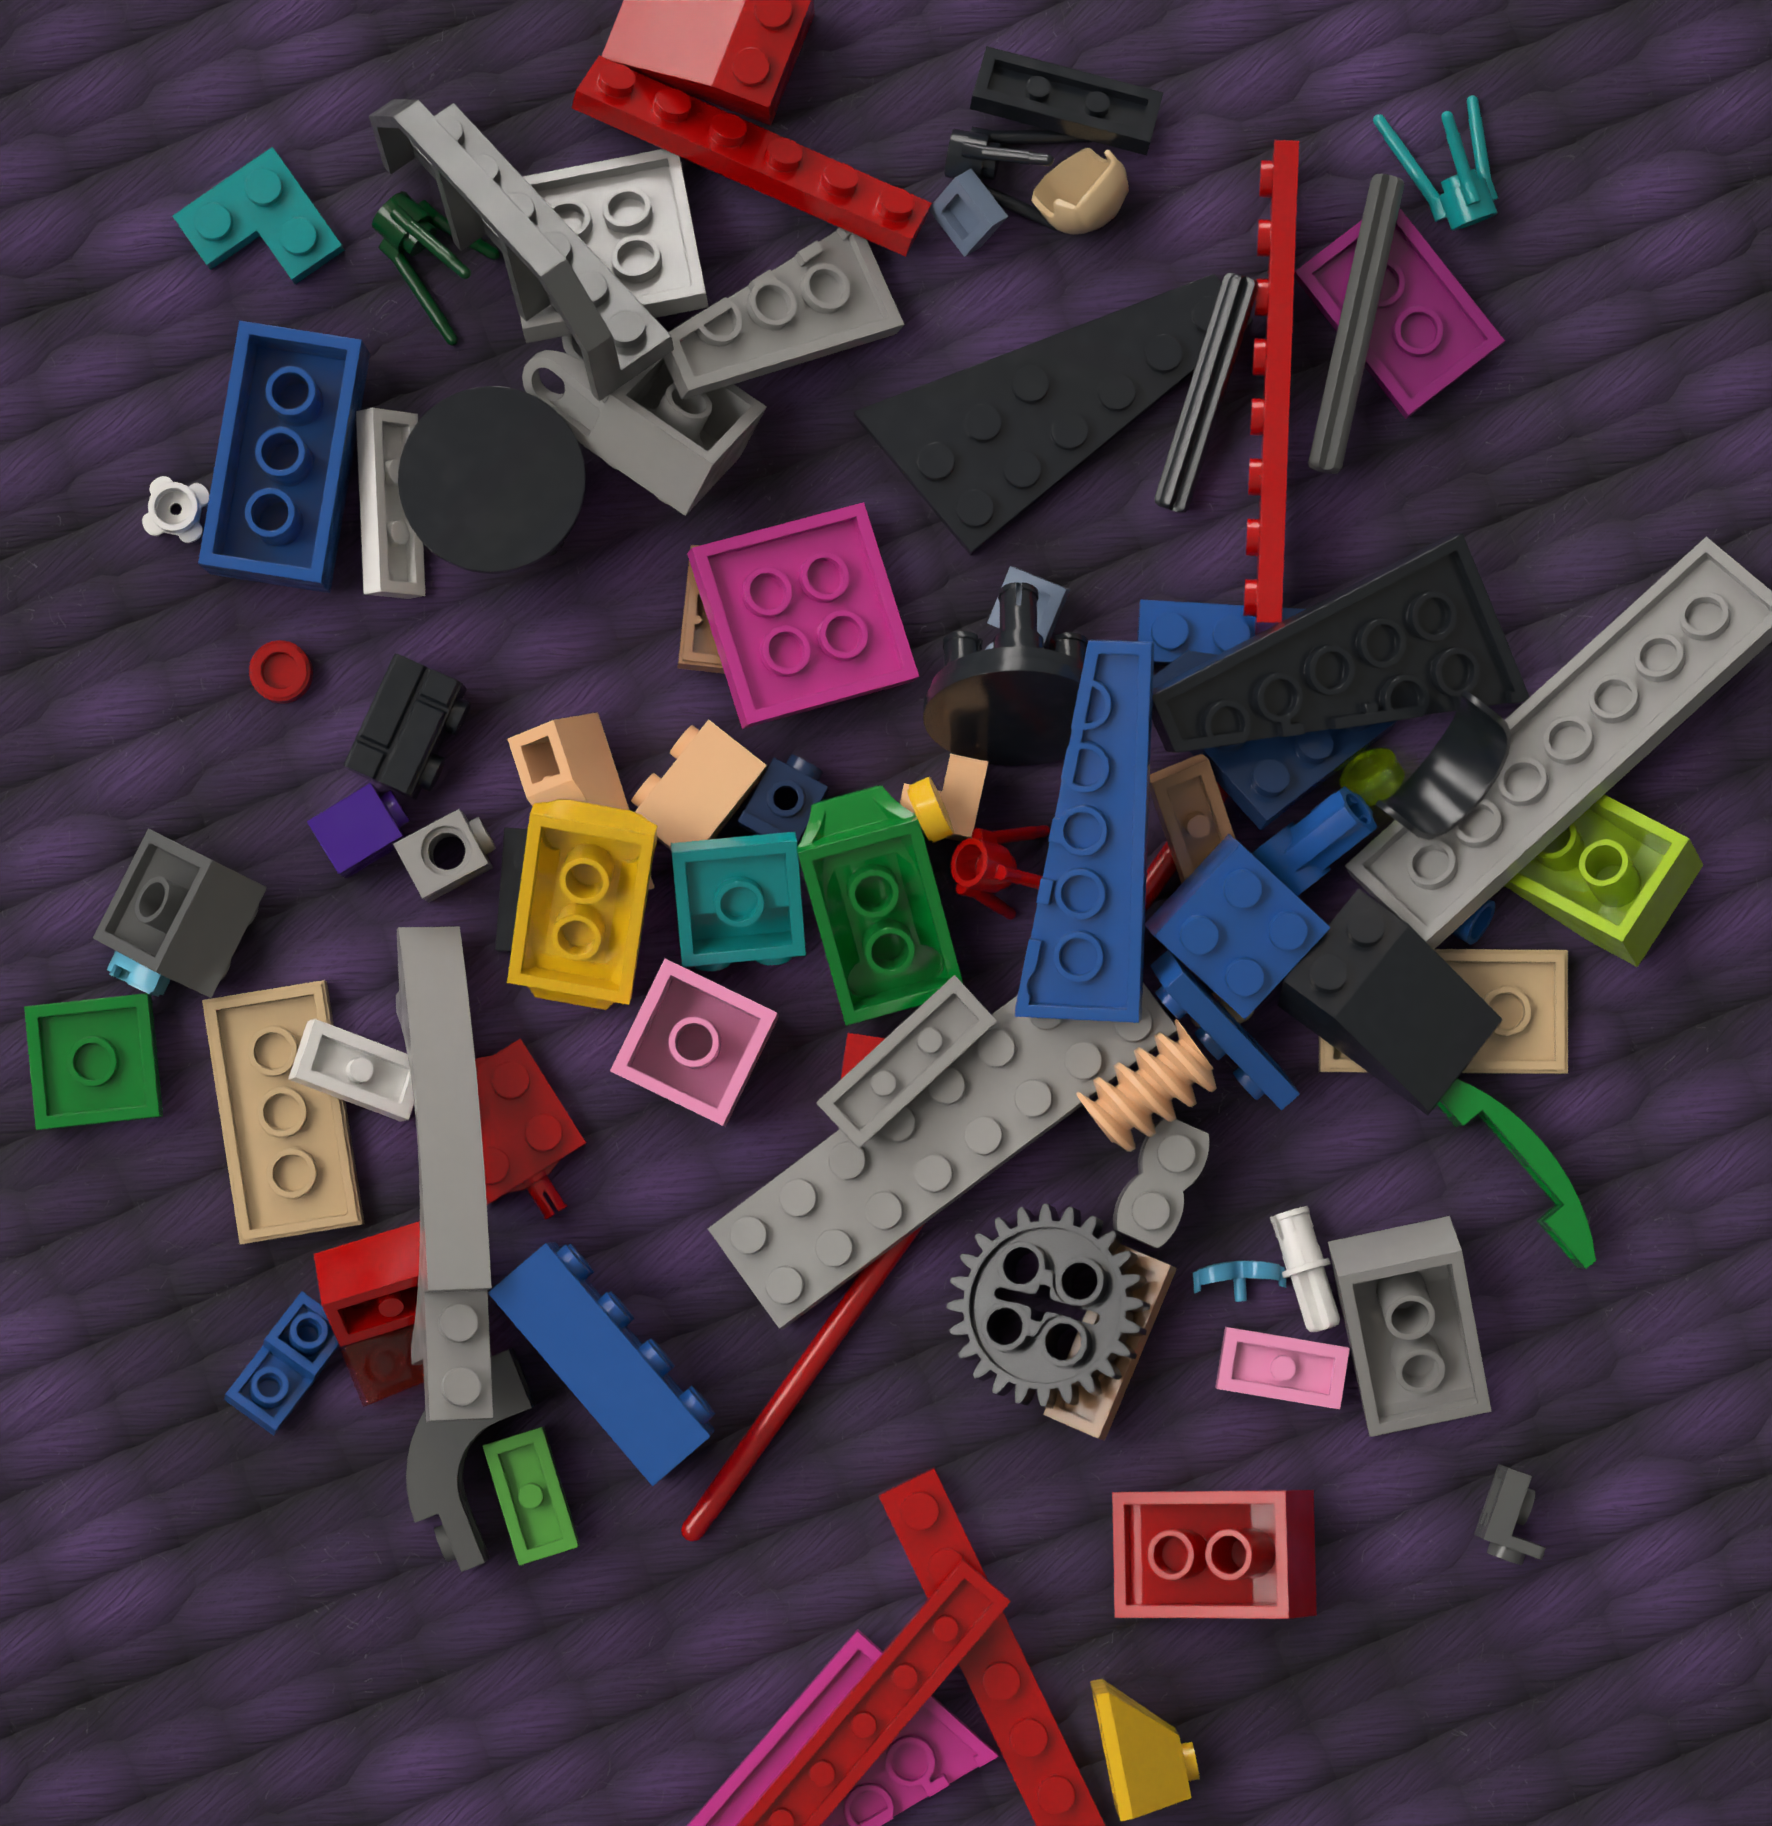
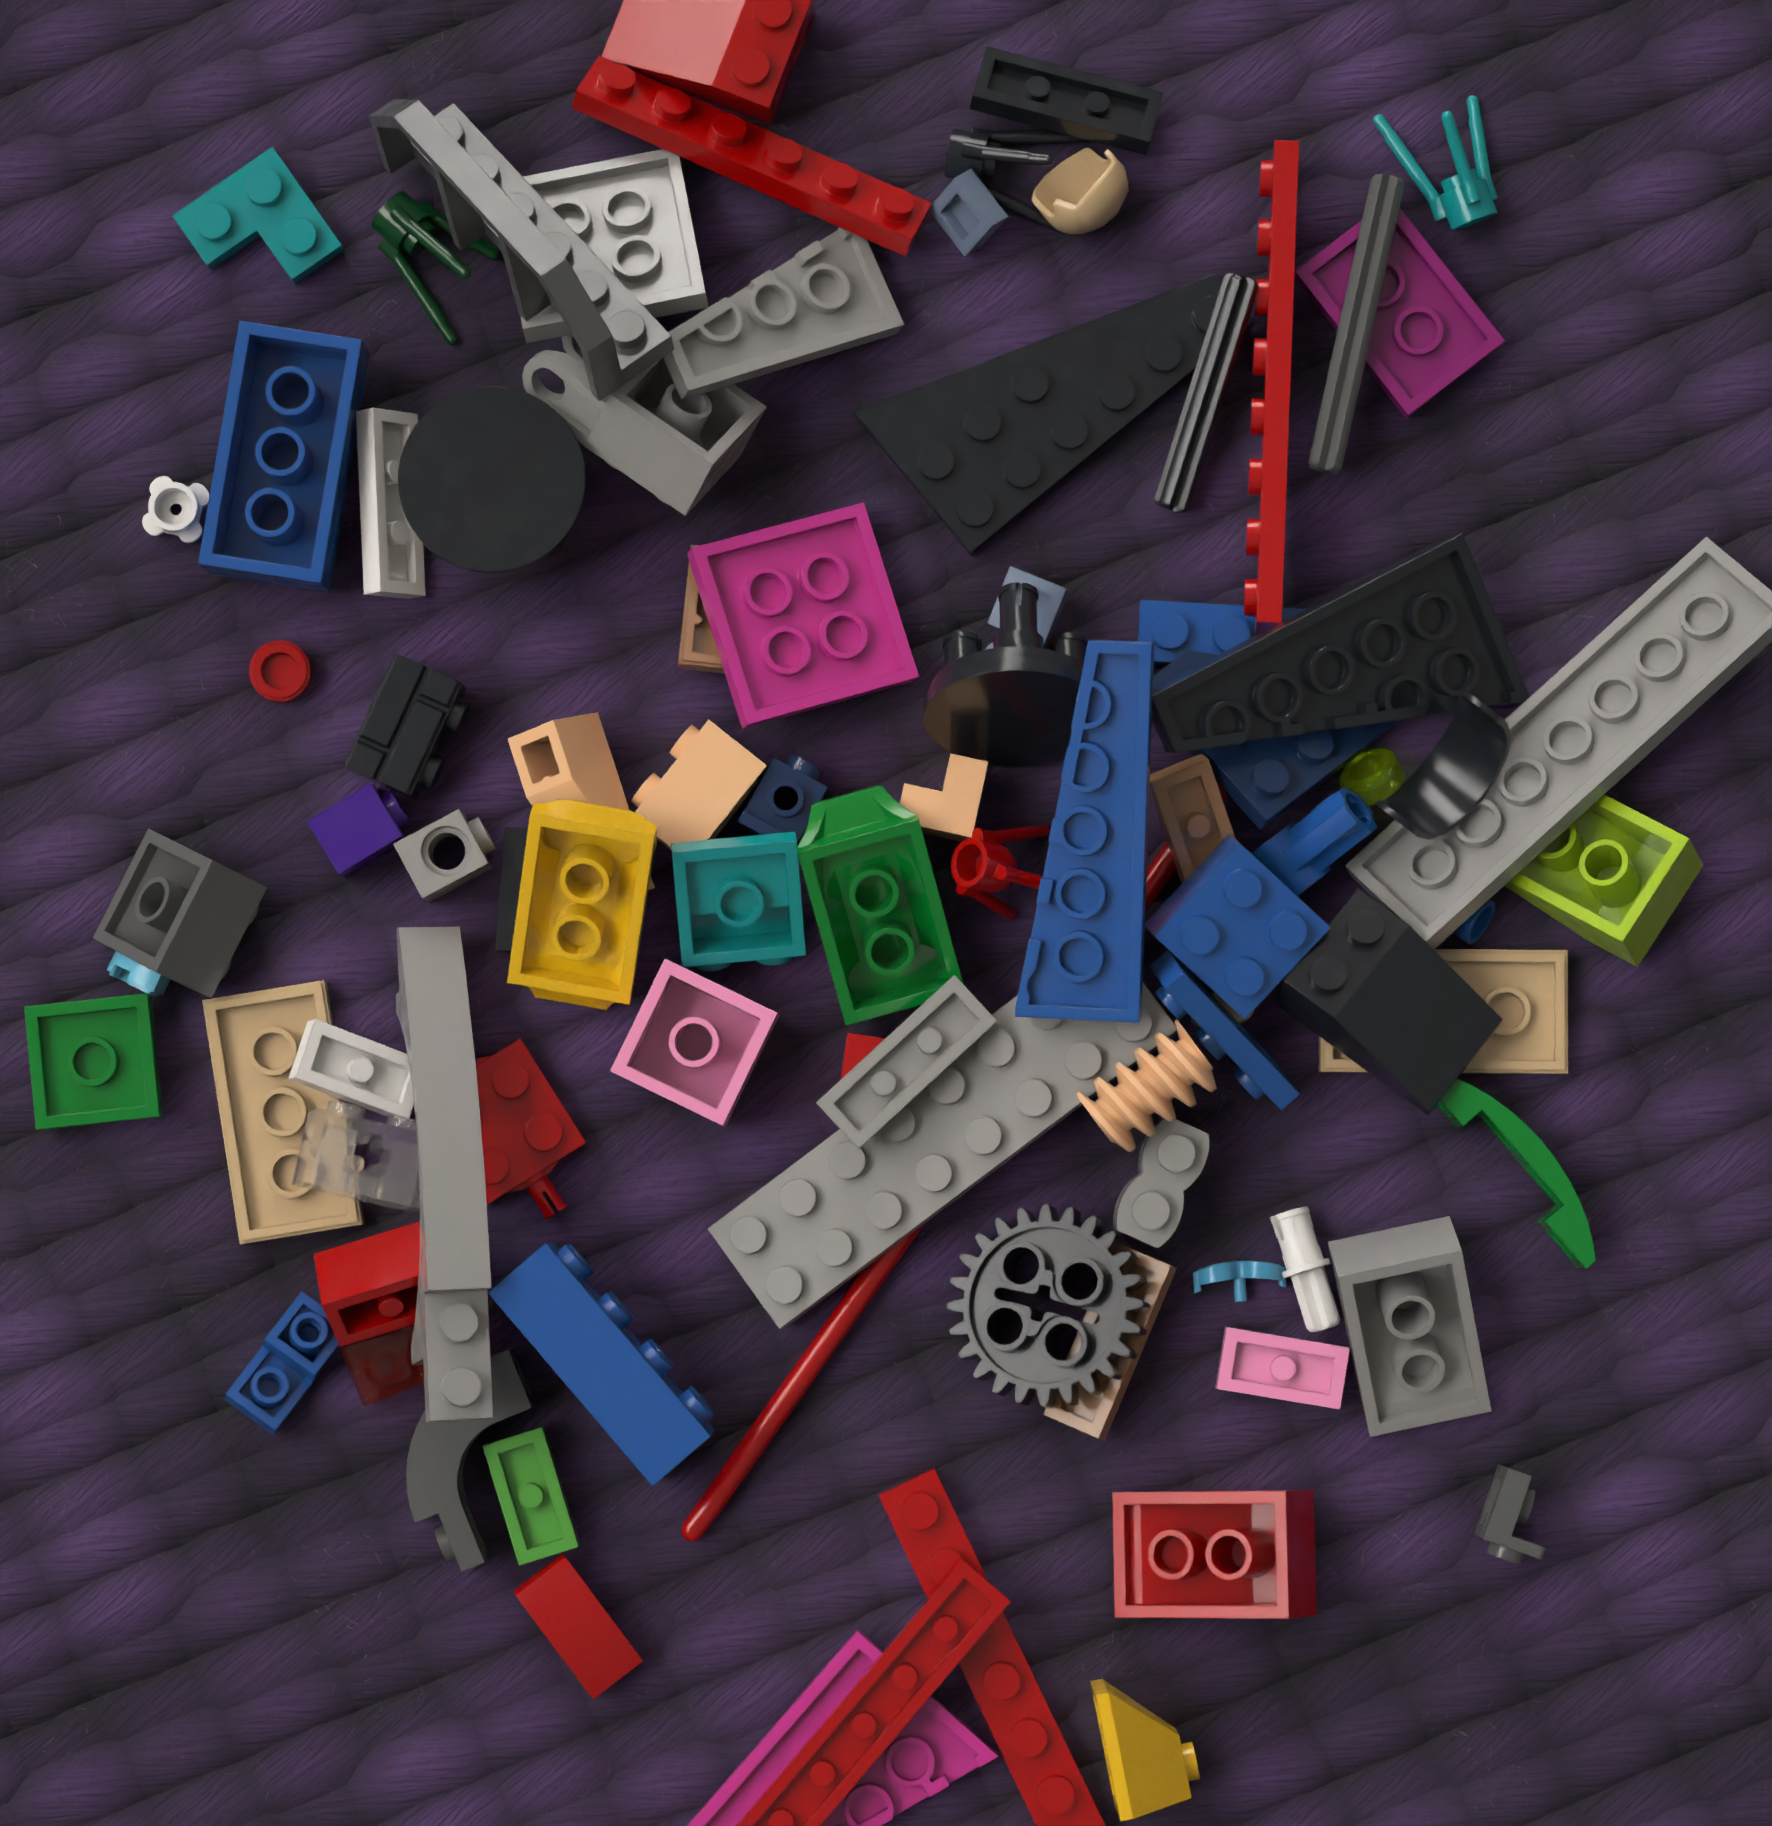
(329, 1162): none -> clear brick
(577, 1626): none -> red slope
(930, 810): yellow tile -> none

